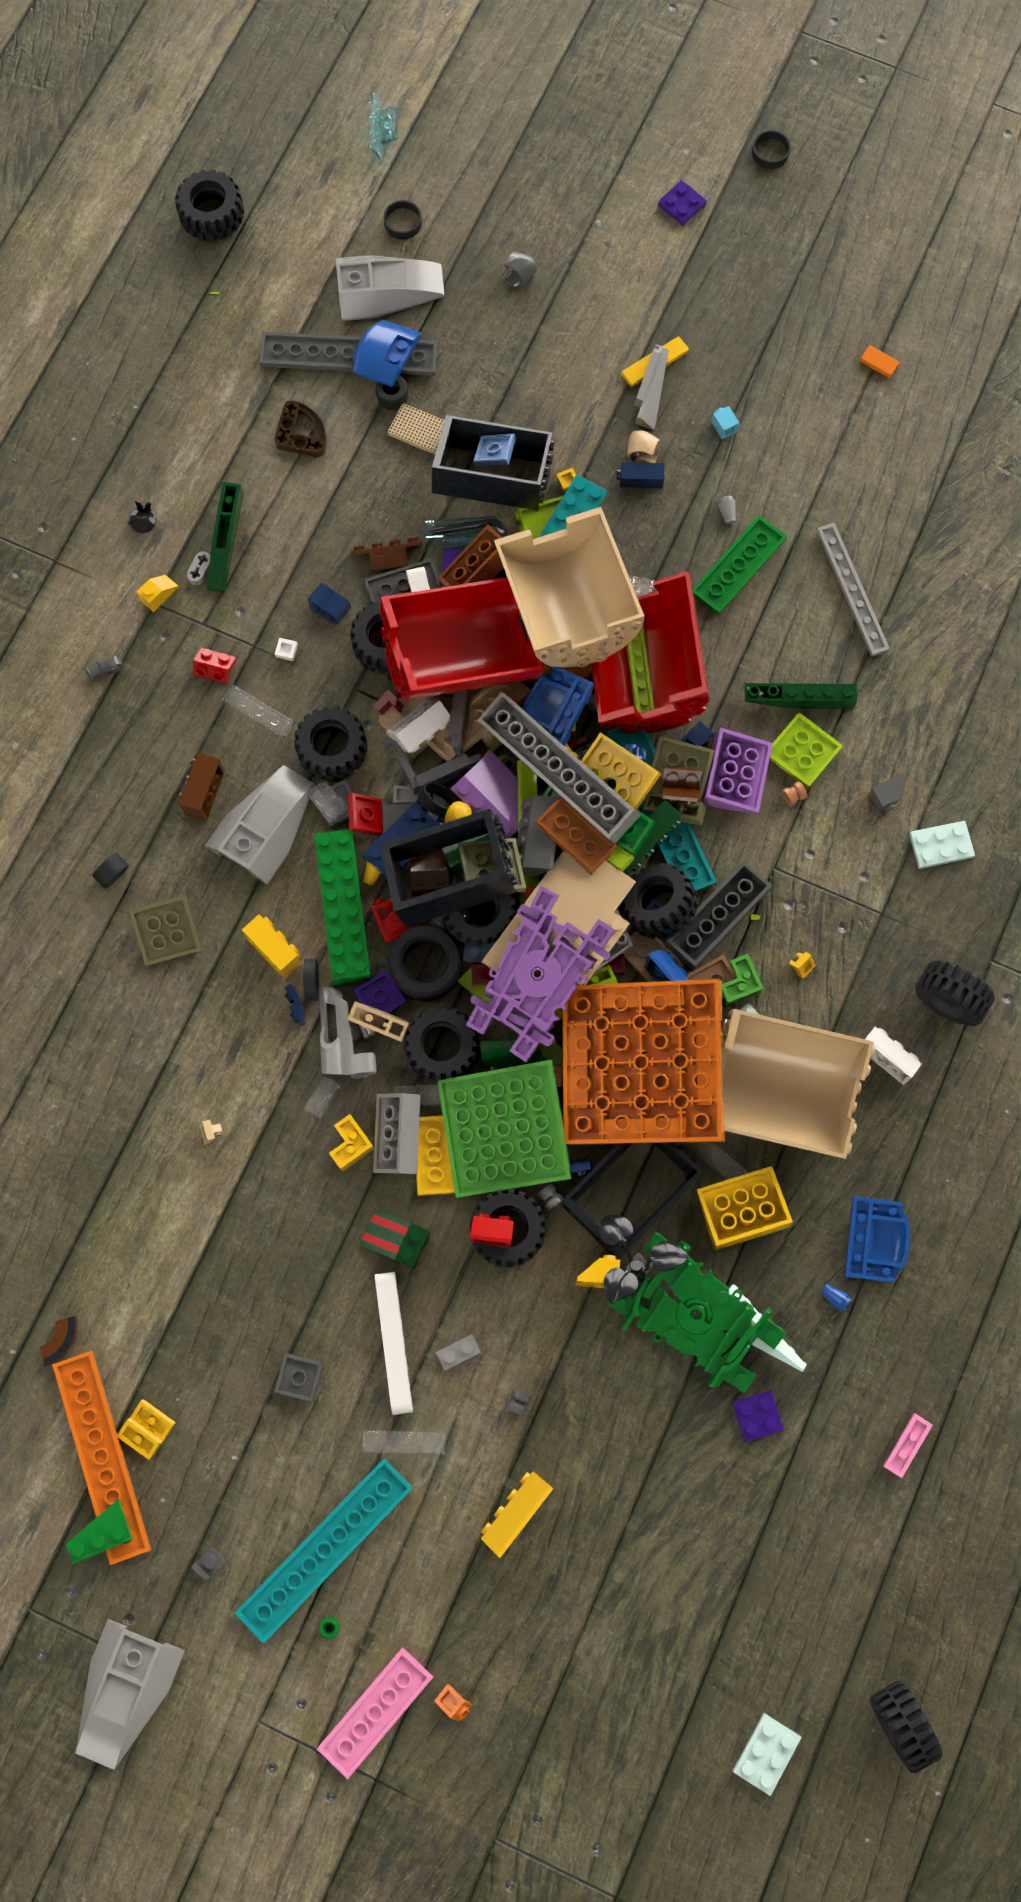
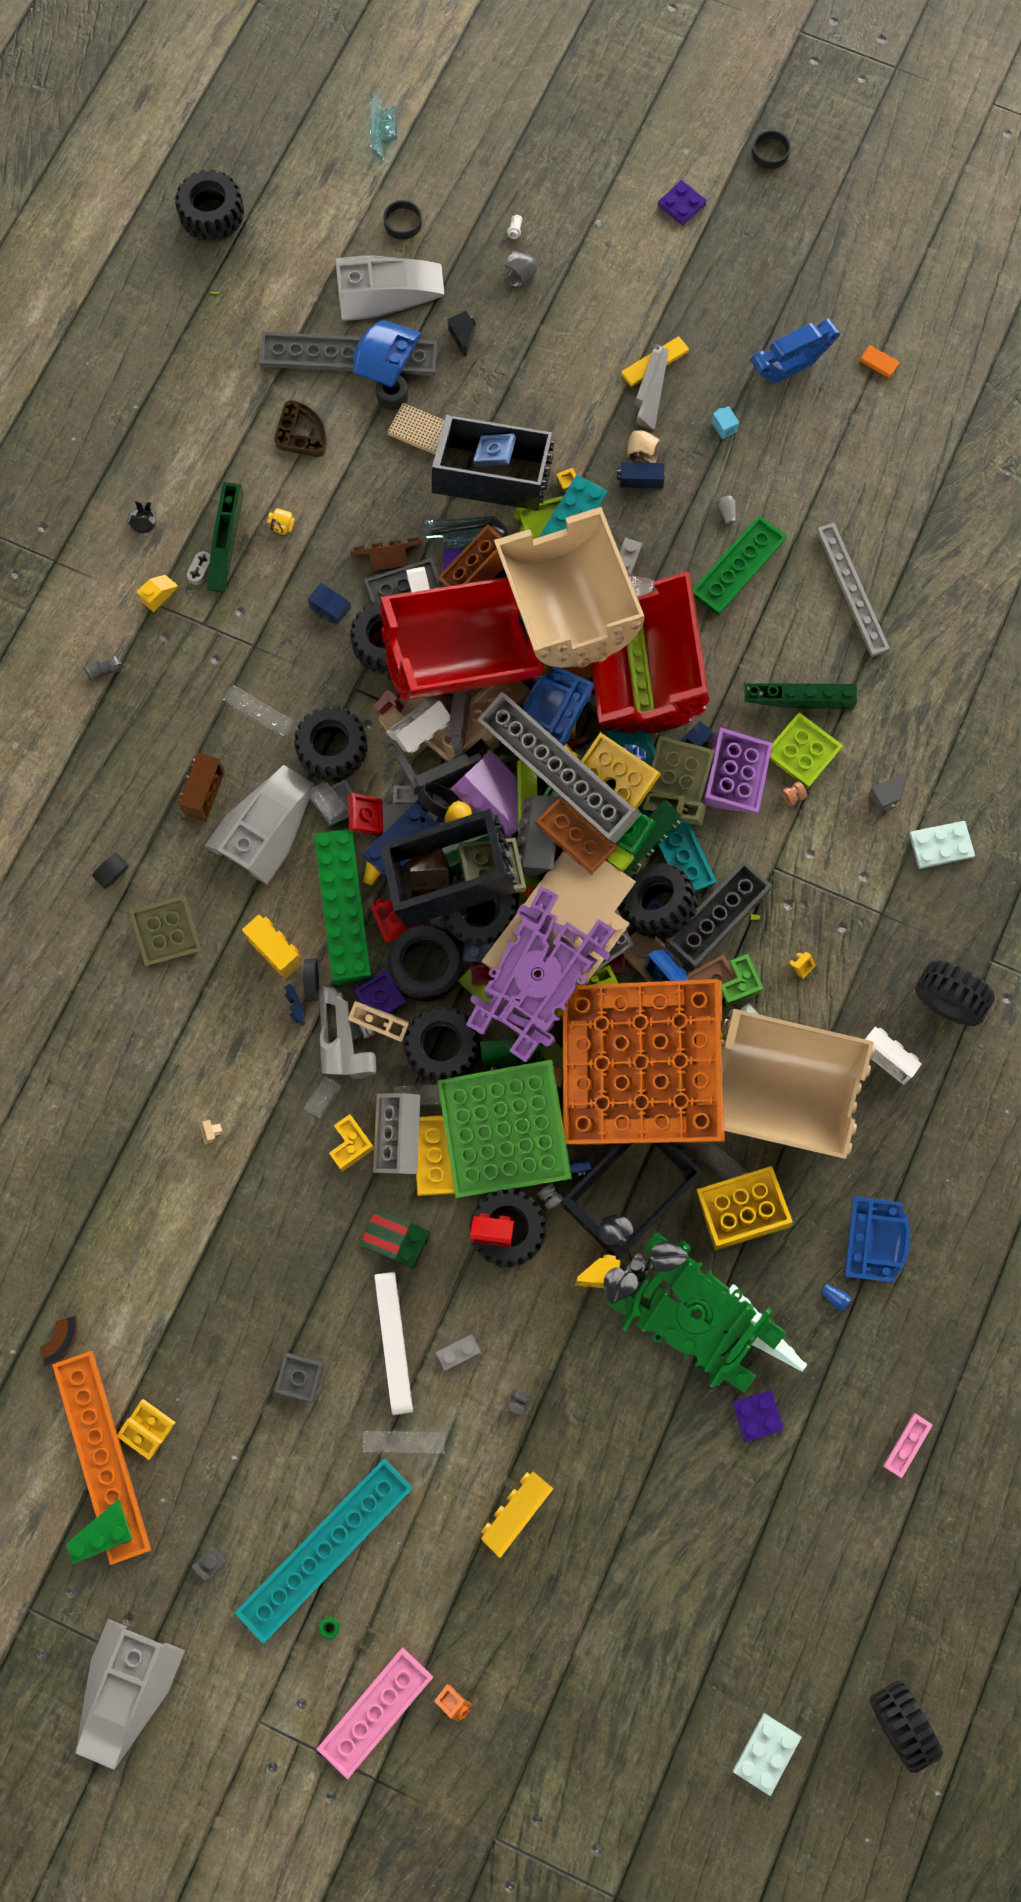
(213, 665): red bracket -> none
(281, 521): none -> yellow head
(286, 649): white plate -> none
(462, 330): none -> black slope
(514, 229): none -> white pin
(629, 554): none -> light grey plate
(681, 784): reddish brown bracket -> none
(795, 351): none -> blue piece

